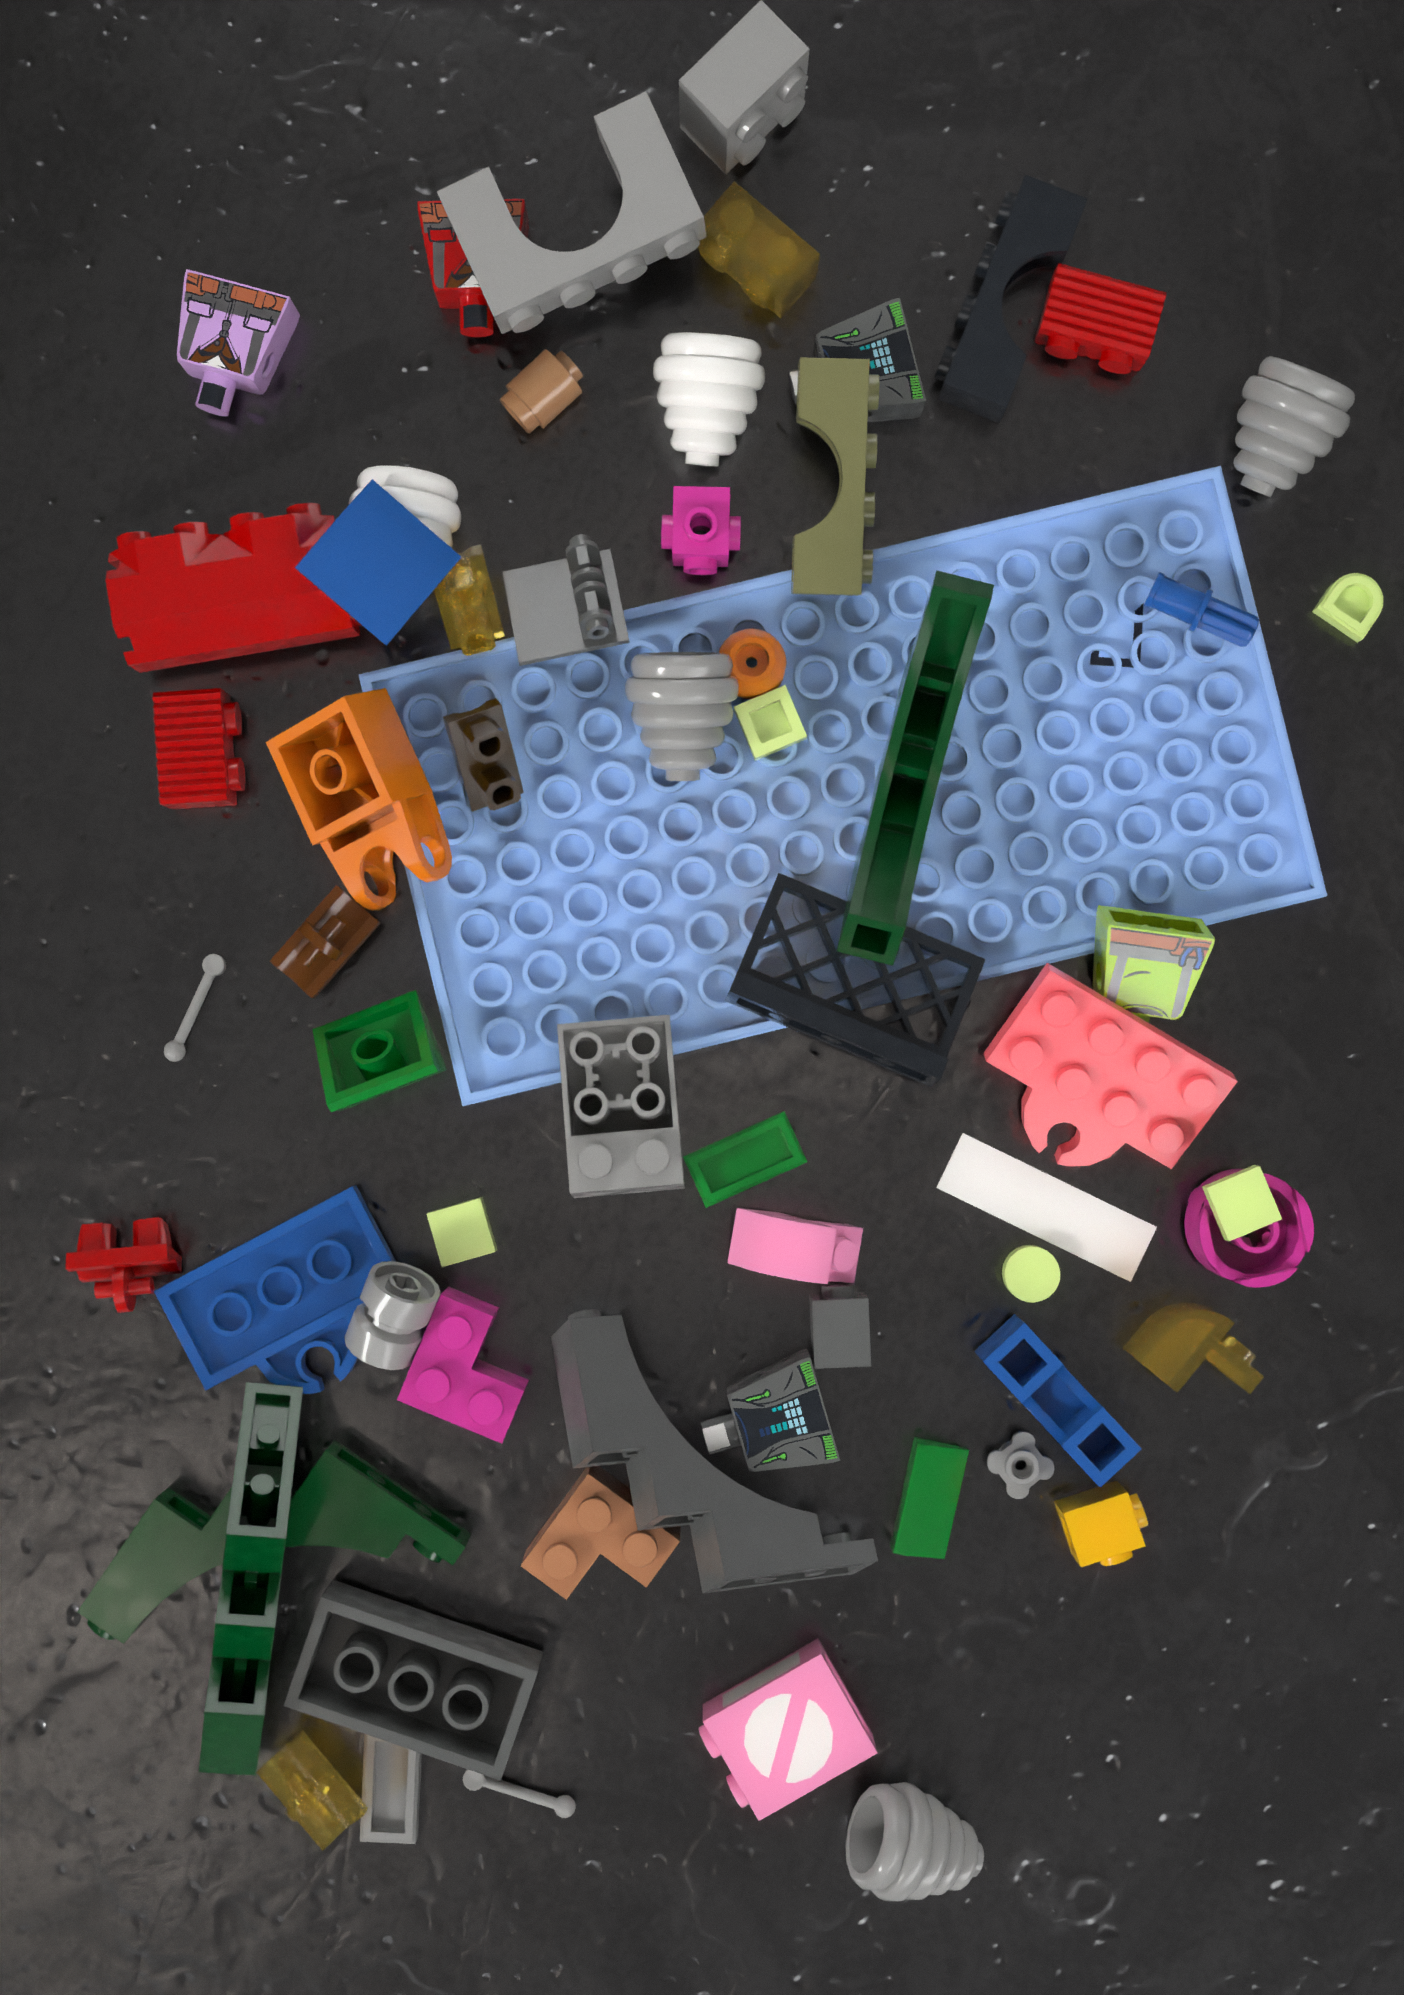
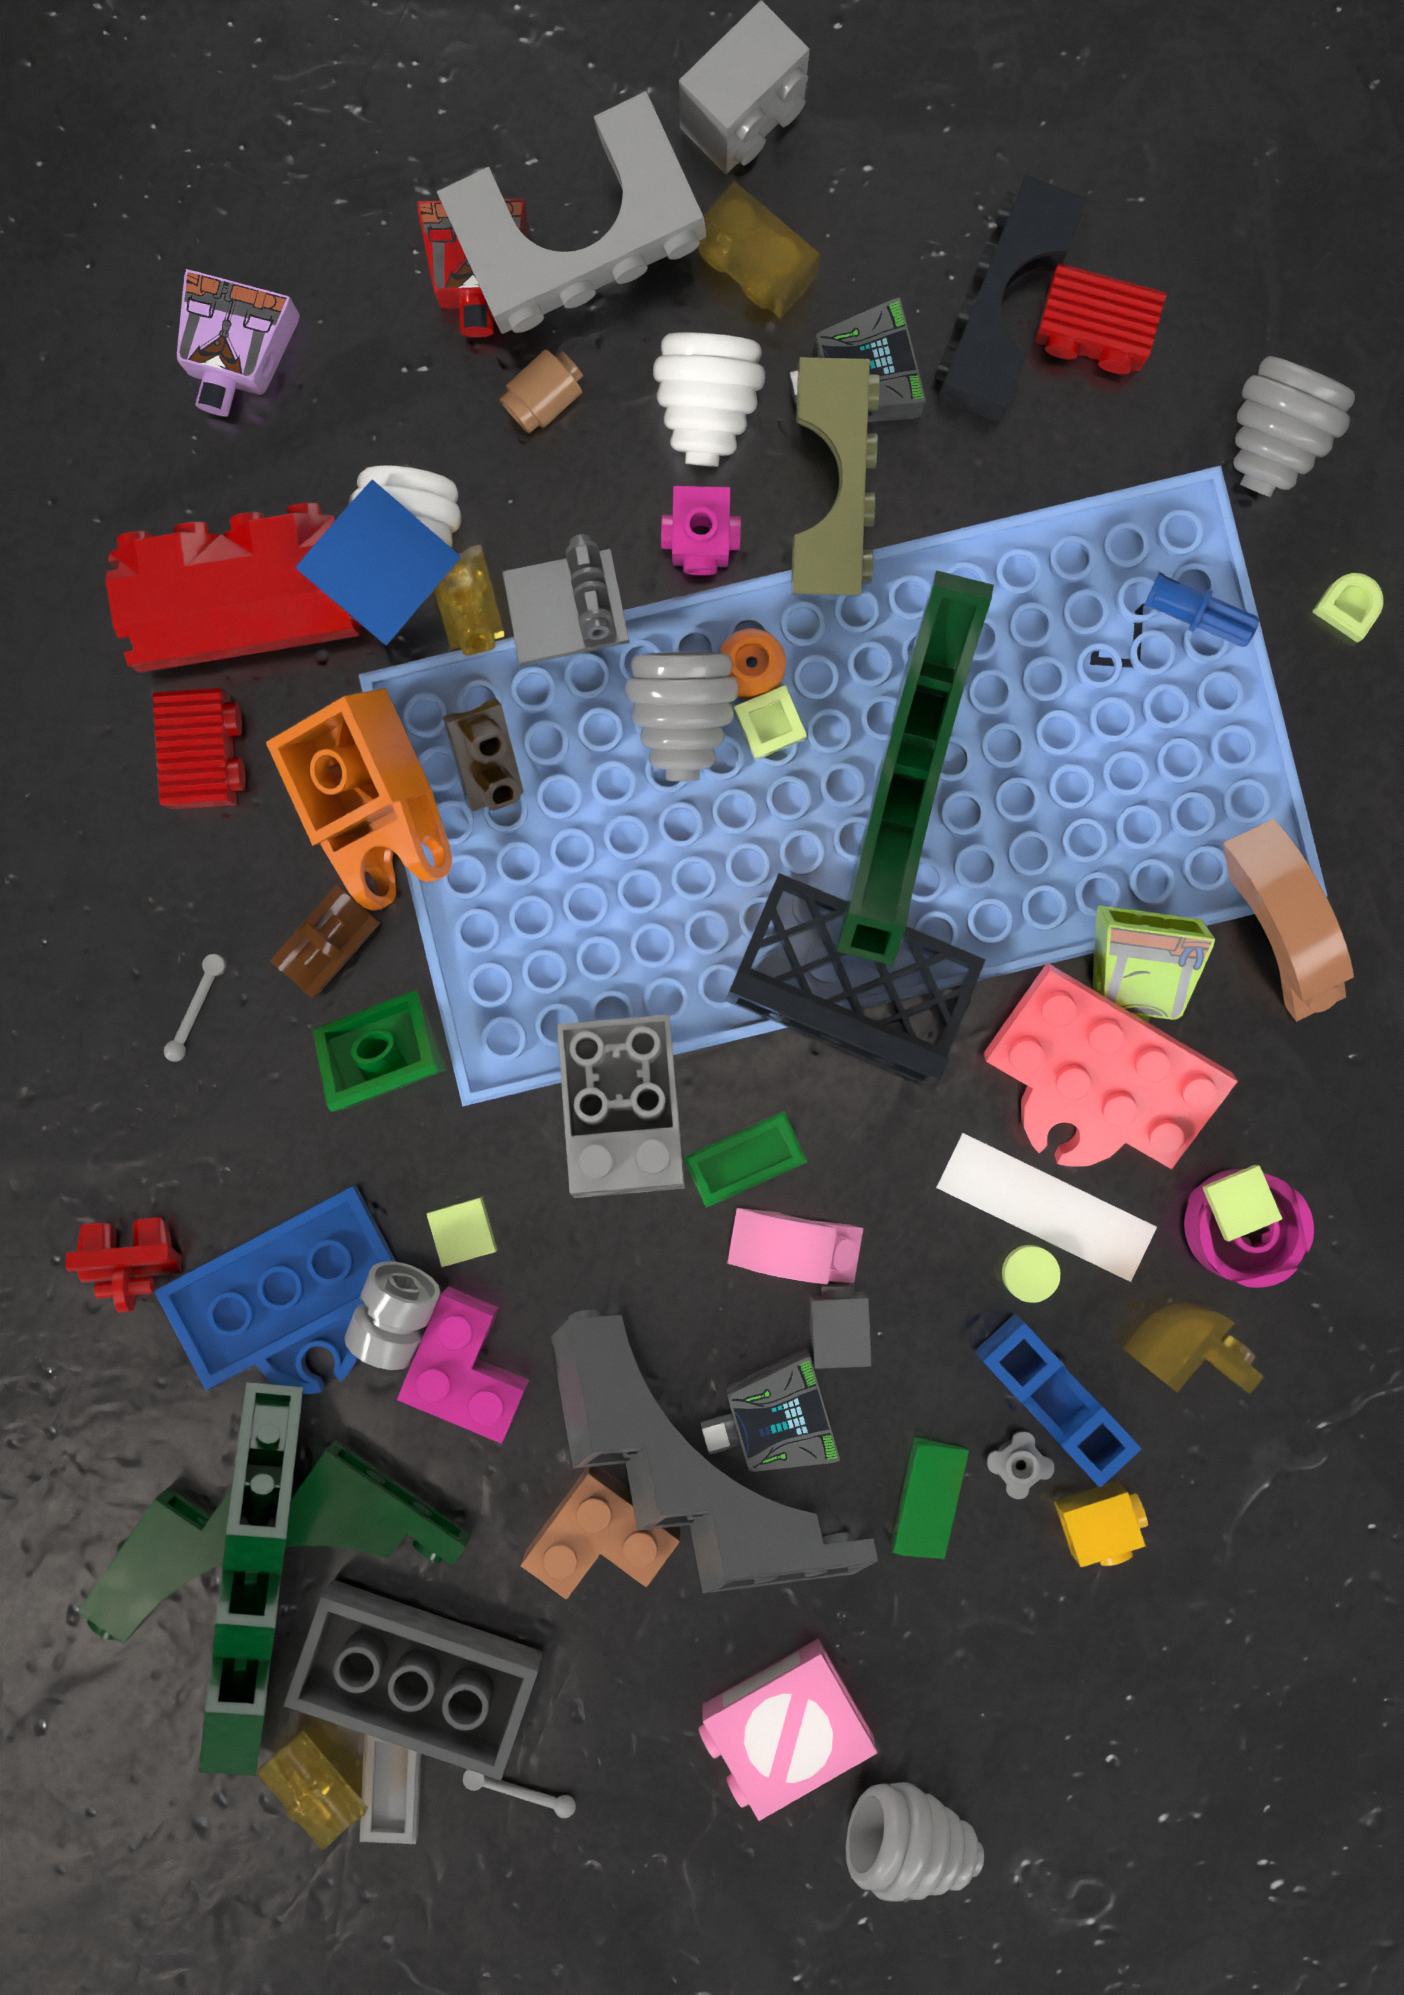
(1294, 915): none -> nougat arch

